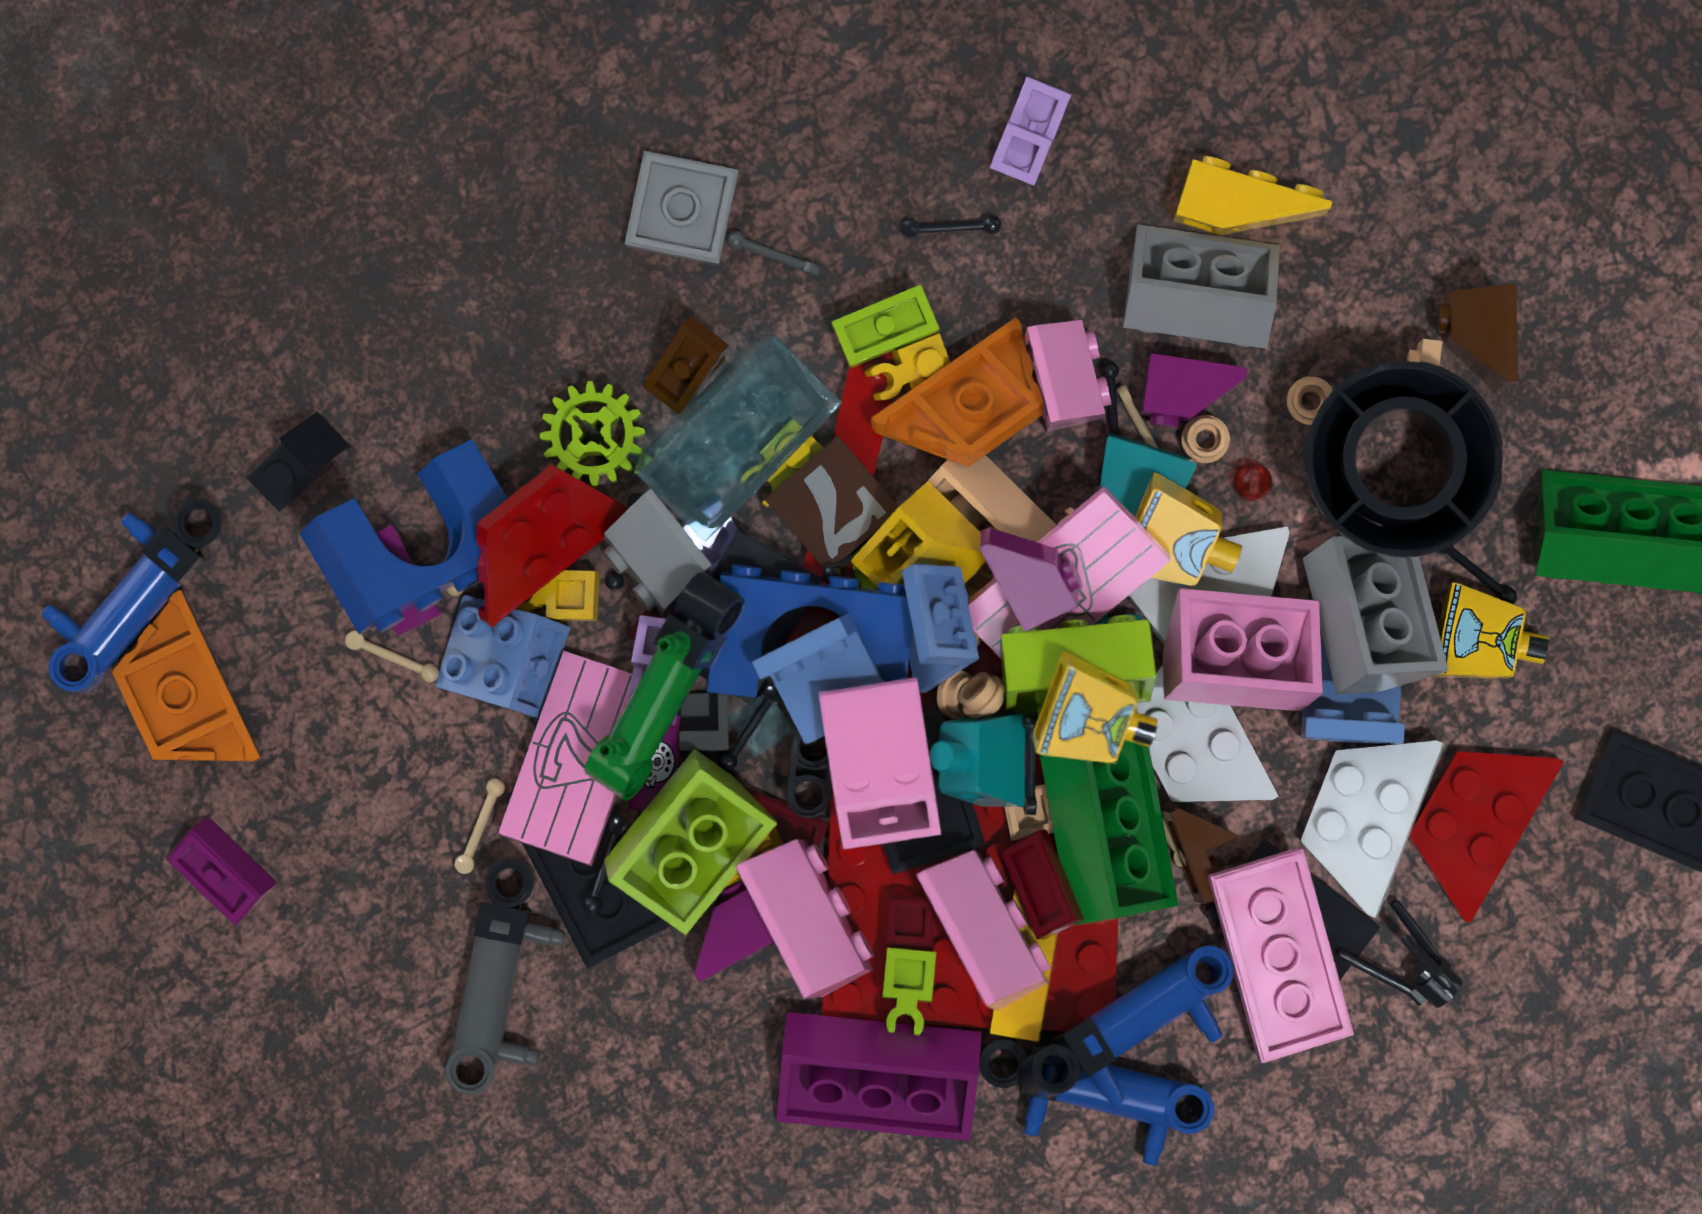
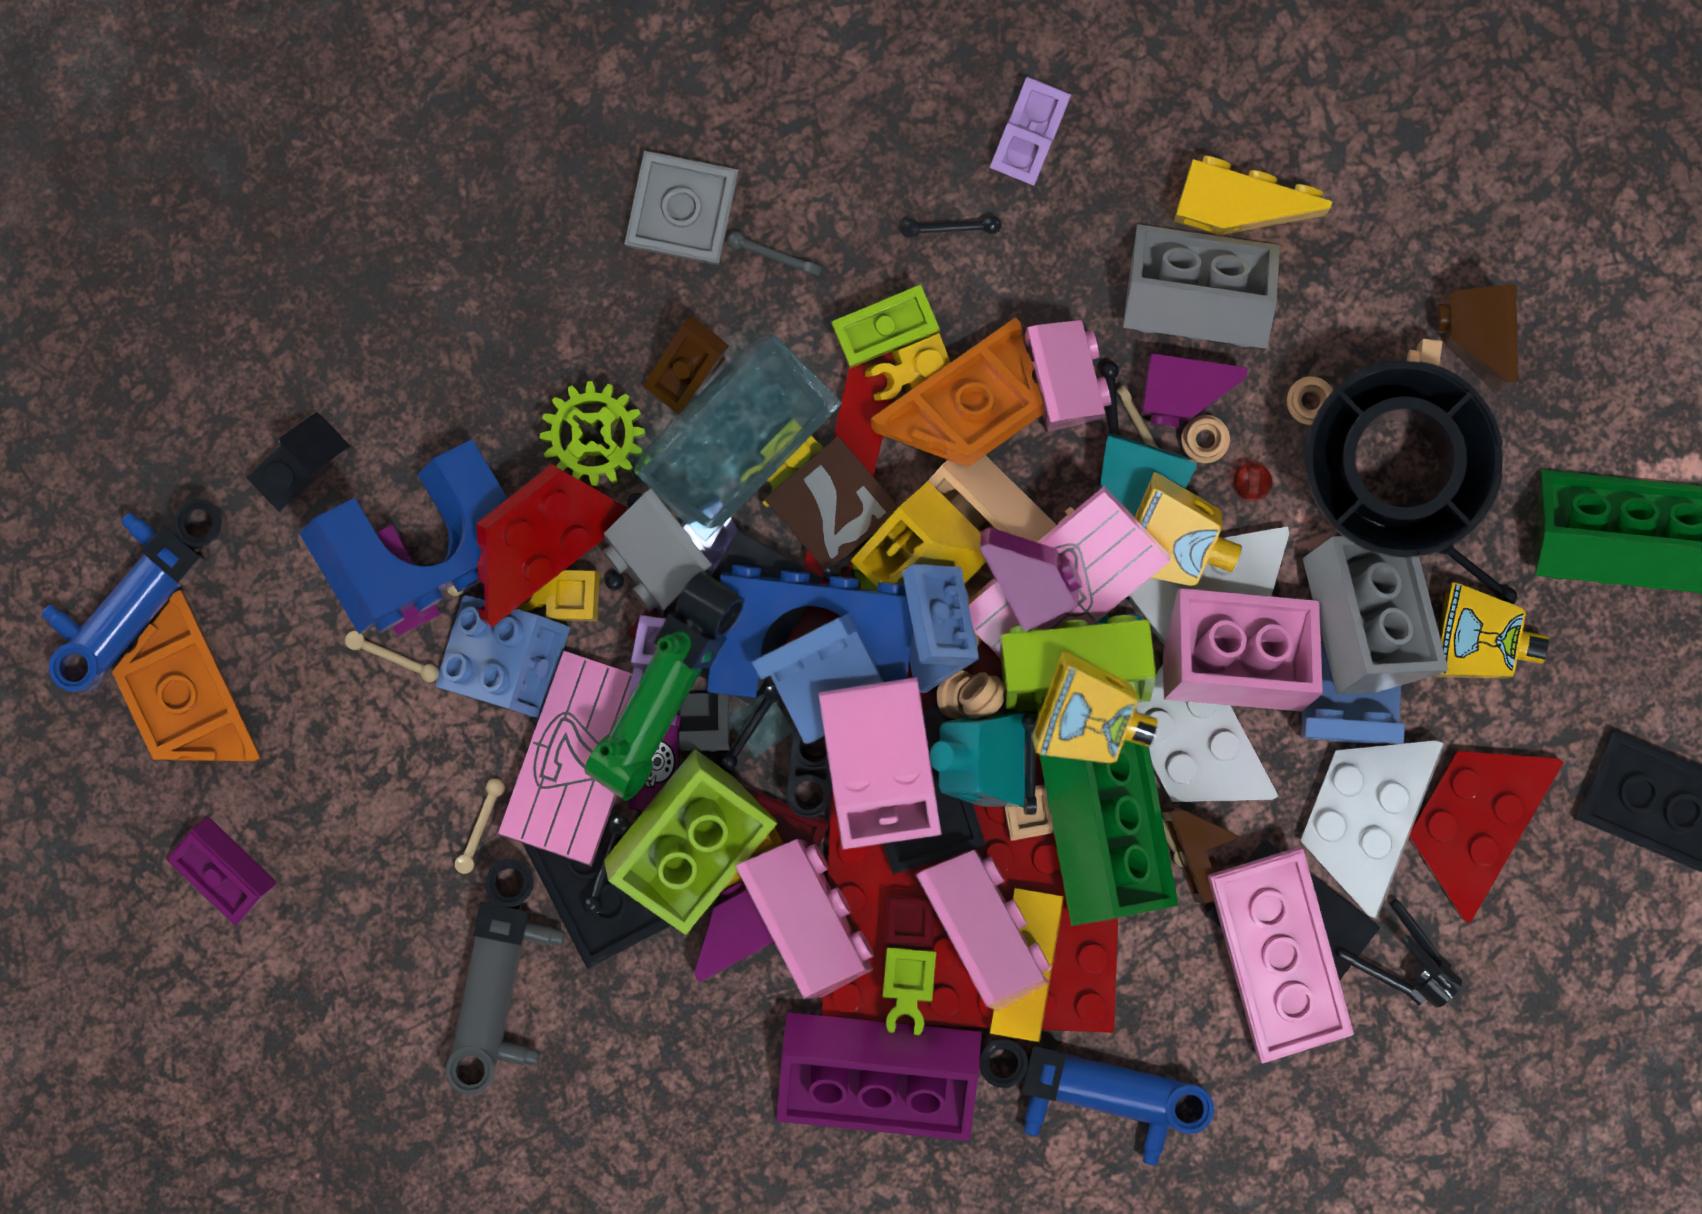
(1041, 884): dark red tile -> none
(1113, 1030): blue piece -> none

